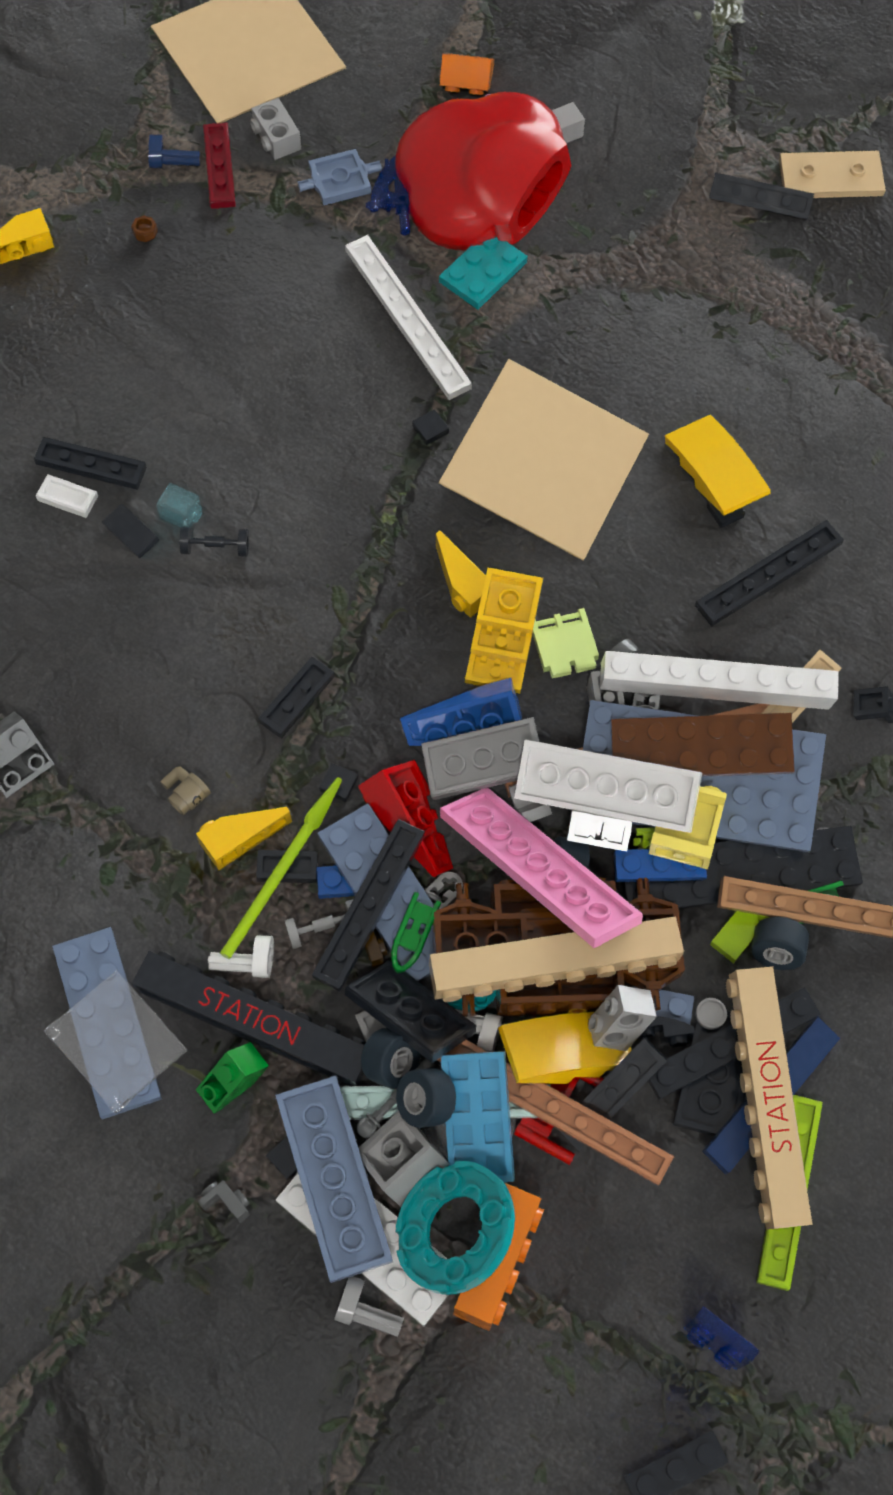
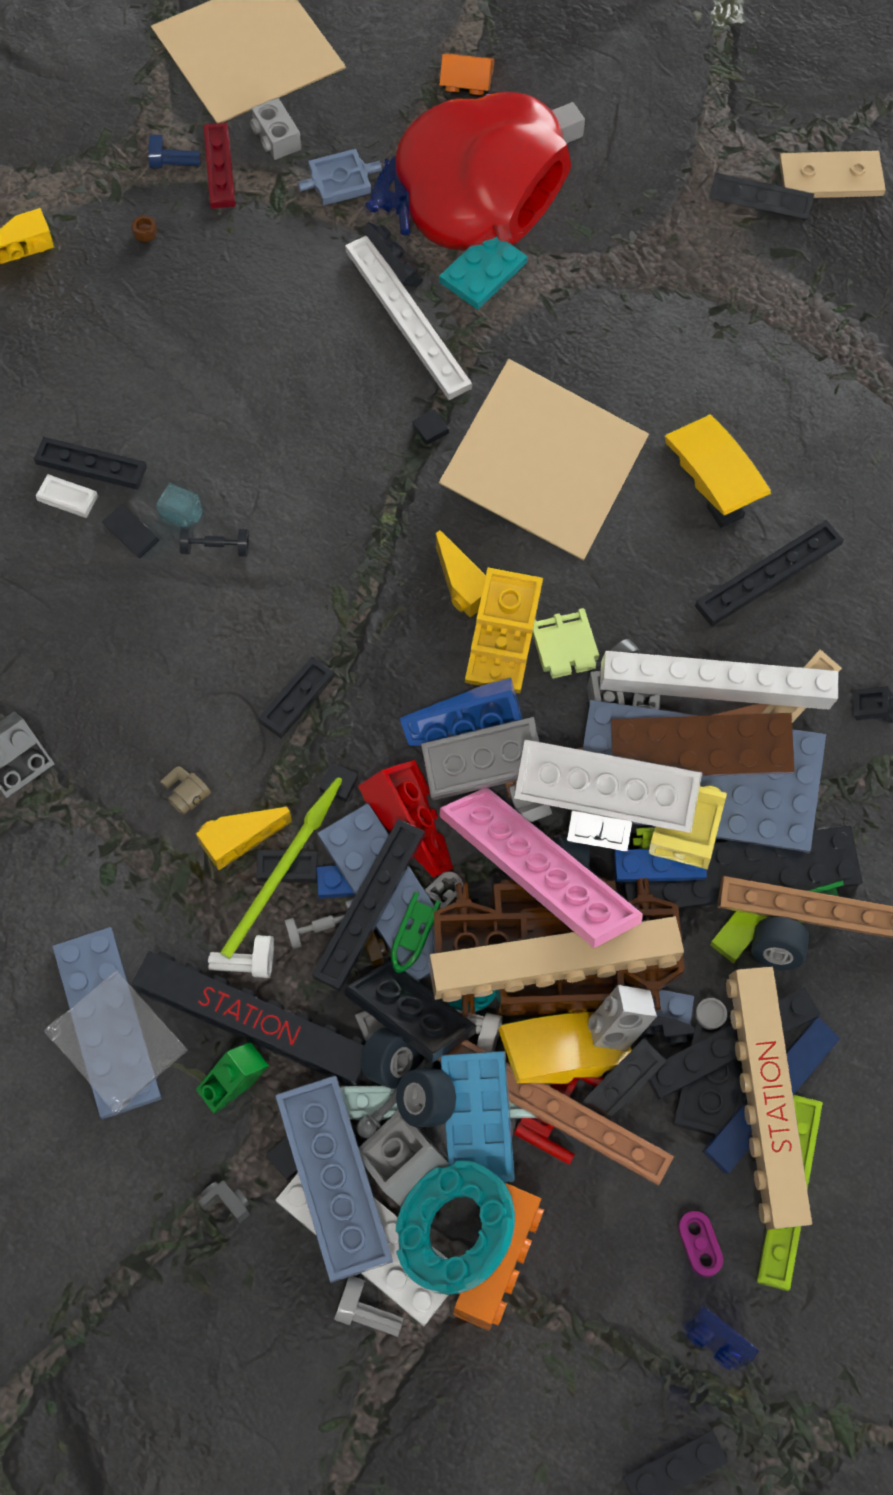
(393, 254): none -> black plate
(700, 1244): none -> magenta plate

